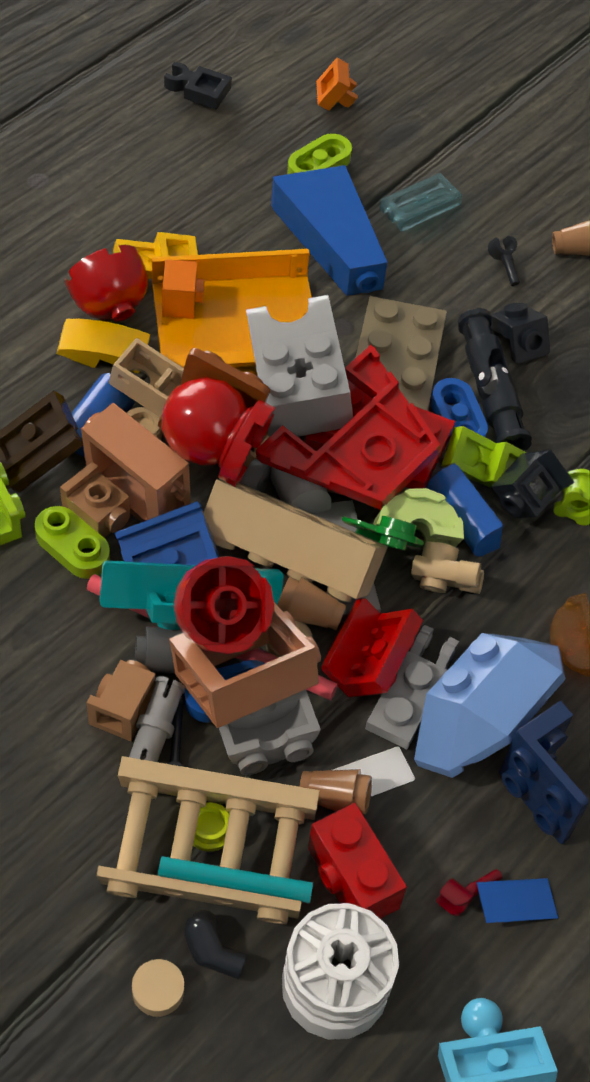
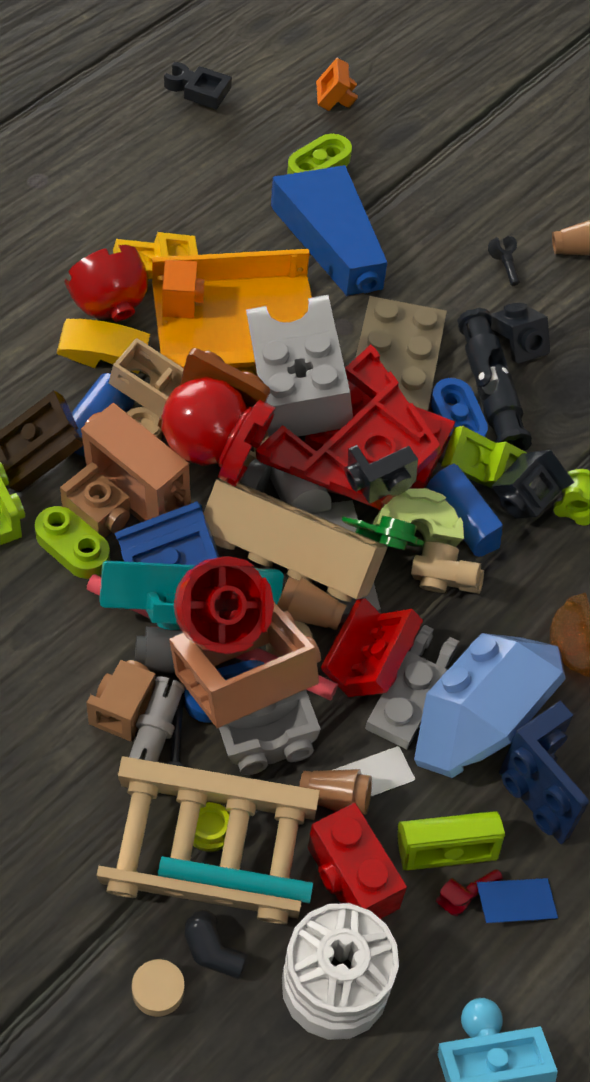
(383, 477): none -> black bracket
(425, 205): clear light blue tile -> none
(450, 840): none -> lime brick

